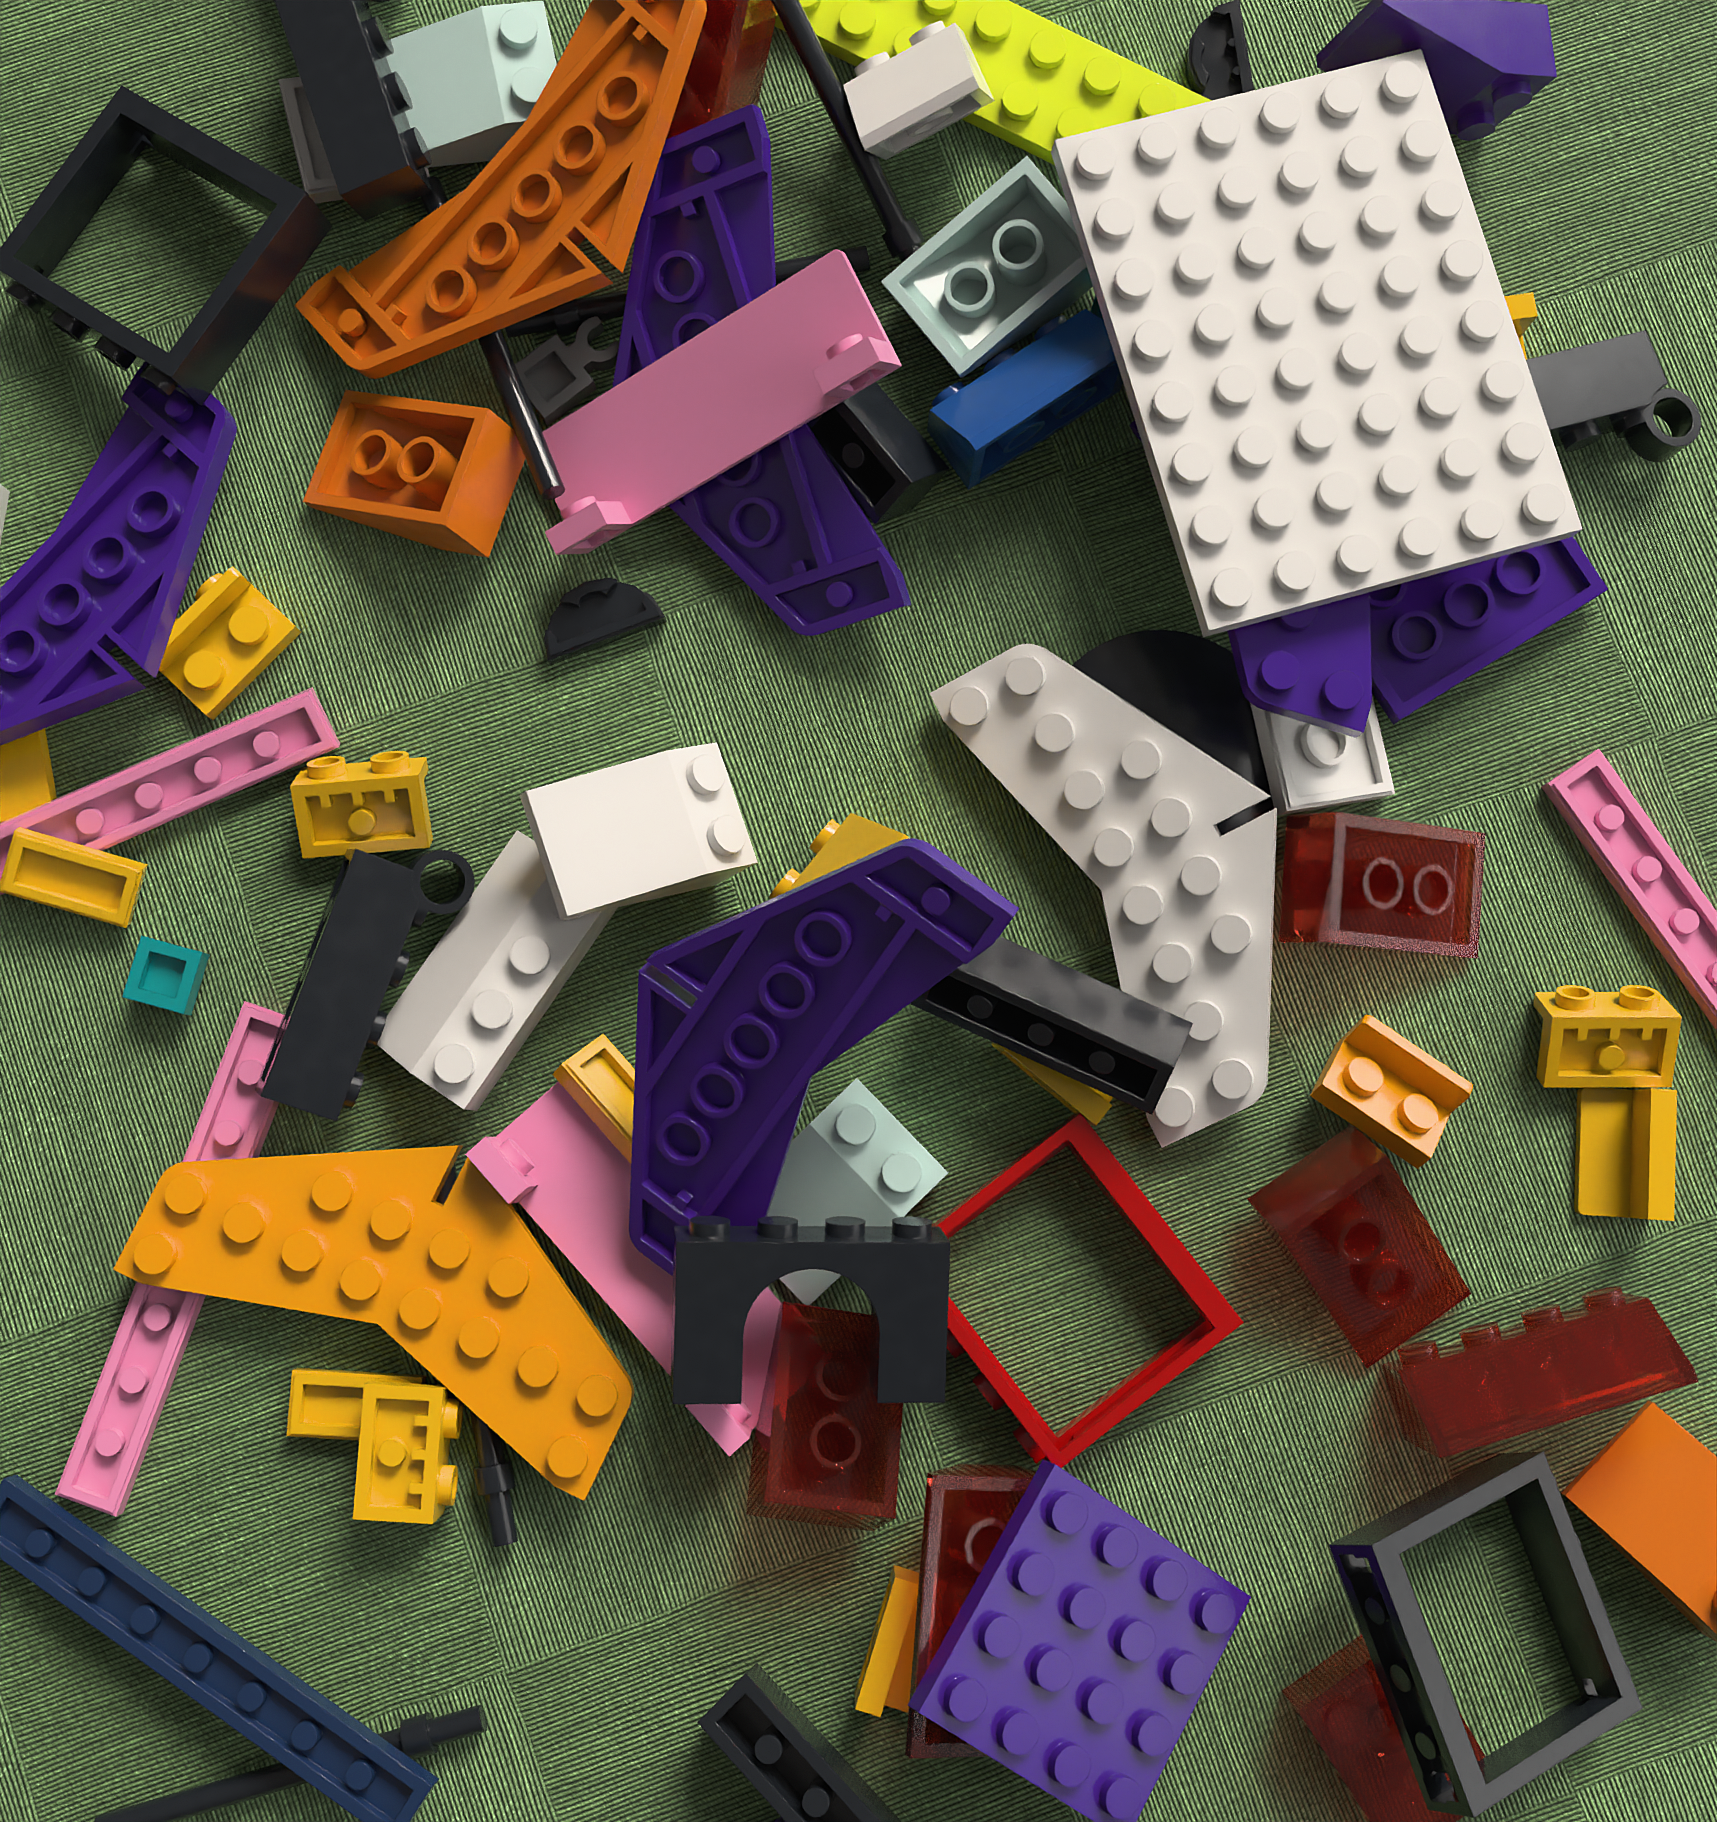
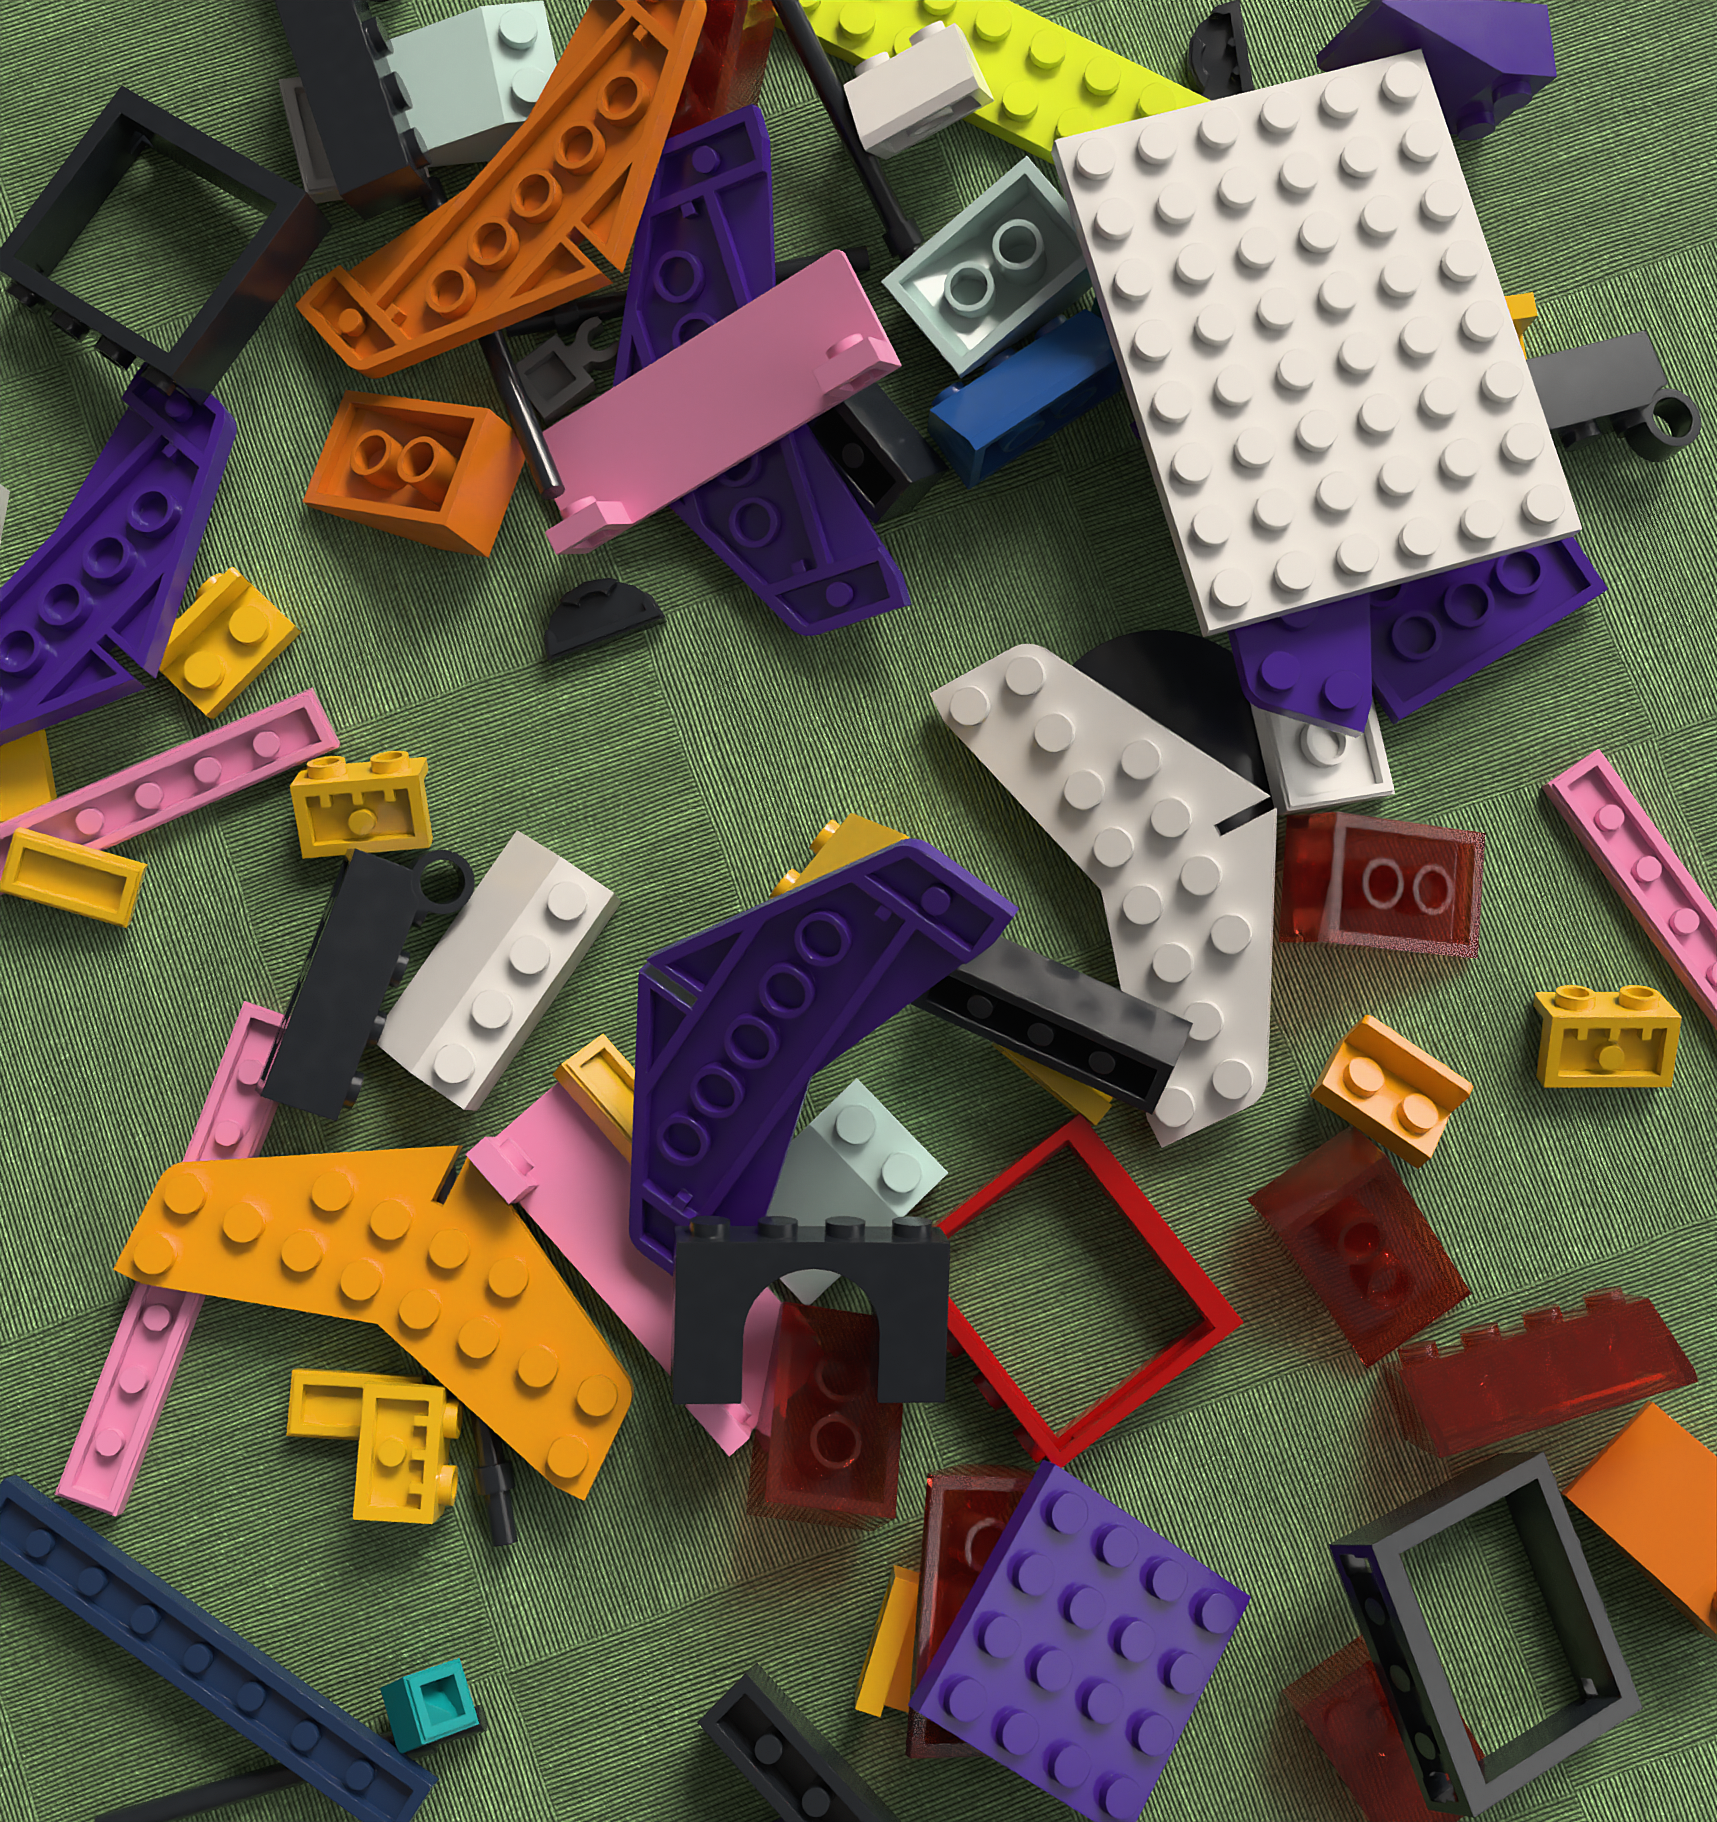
(165, 975): teal plate -> none
(429, 1705): none -> teal slope
(639, 830): white slope -> none
(1625, 1153): yellow panel -> none

